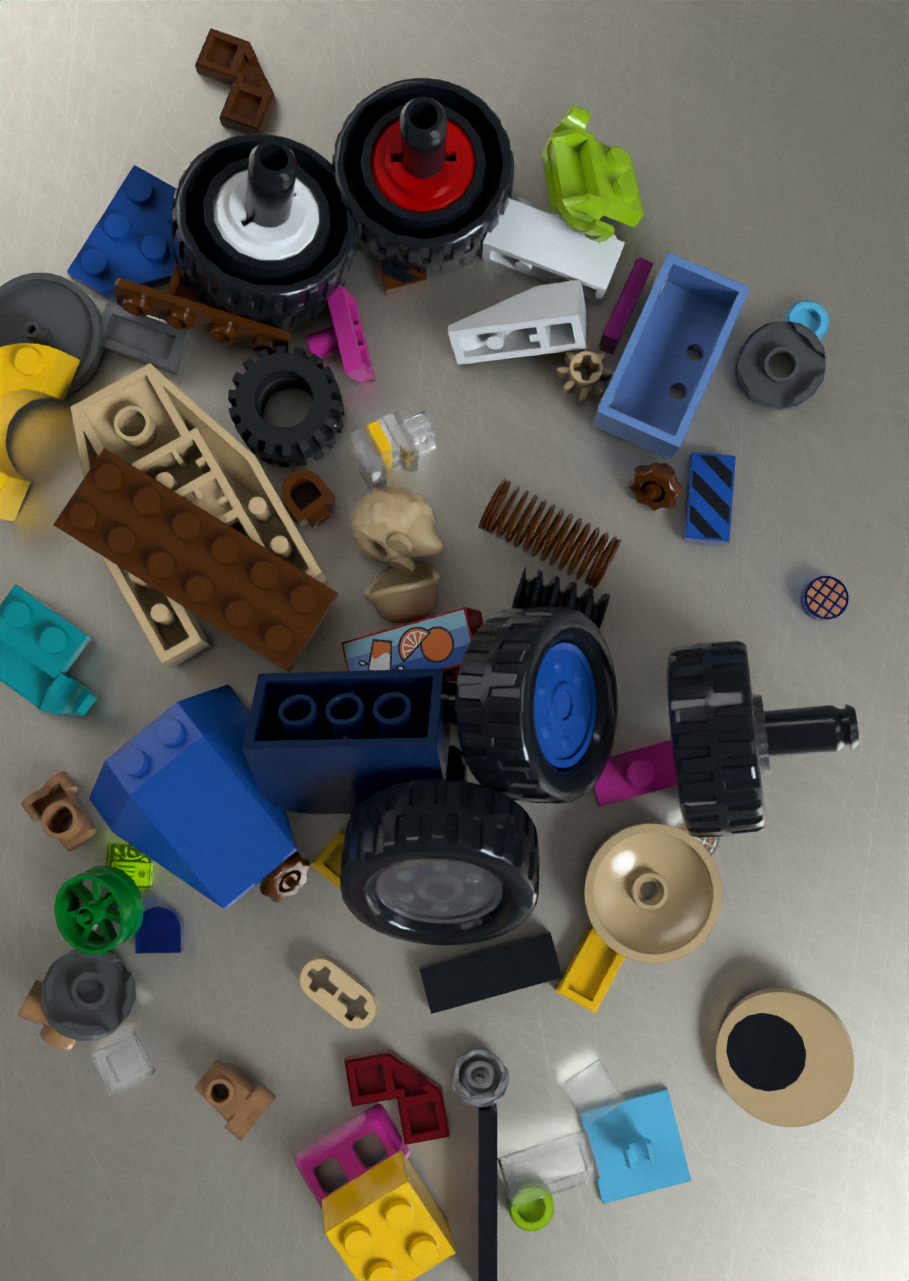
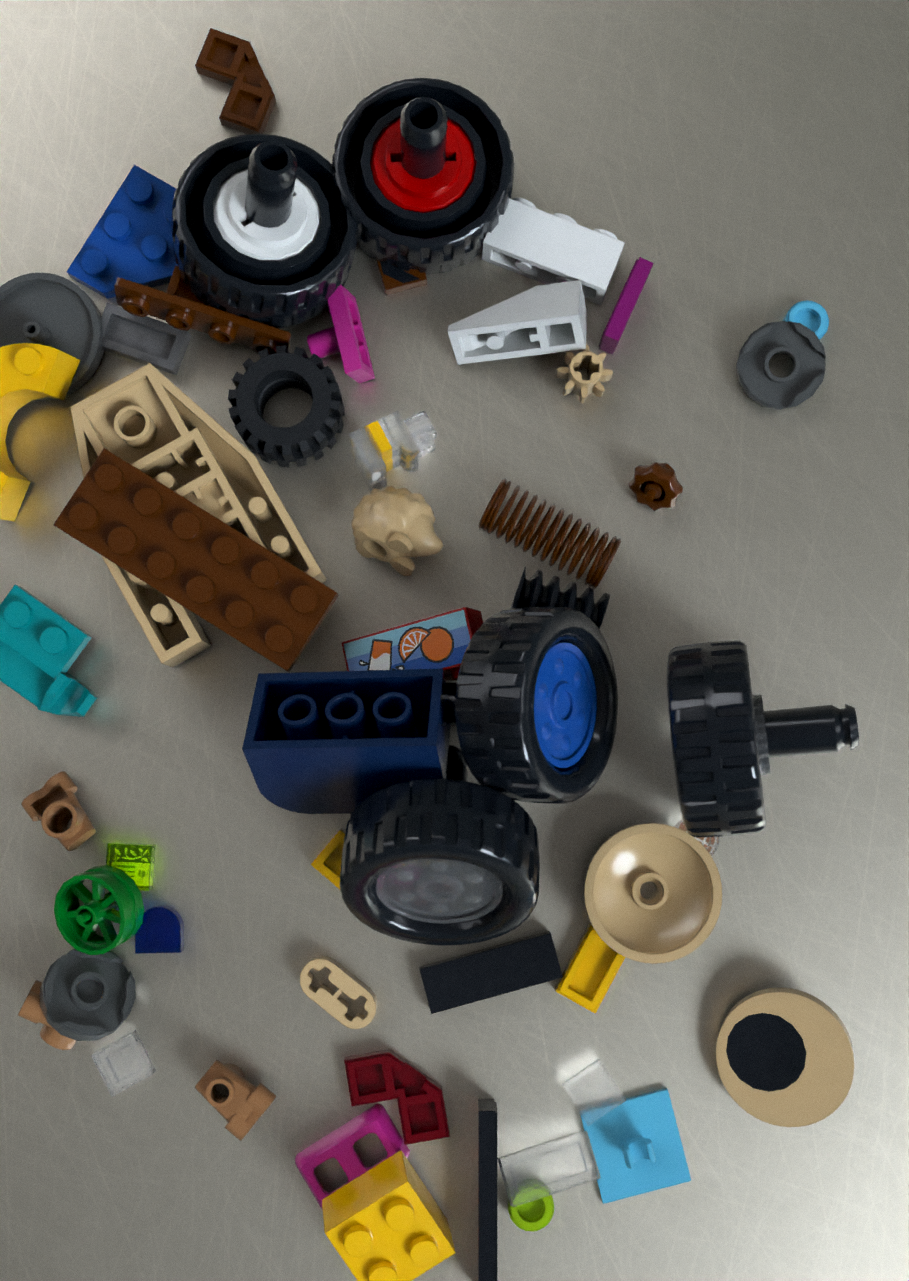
(192, 800): blue wedge -> none
(286, 878): reddish brown piece -> none
(307, 498): reddish brown plate -> none
(405, 597): tan helmet -> none
(479, 1064): light grey plate -> none
(589, 178): lime plate -> none
(636, 773): dark pink tile -> none
(683, 313): medium blue piece -> none
(709, 498): blue tile -> none
(824, 598): tile -> none

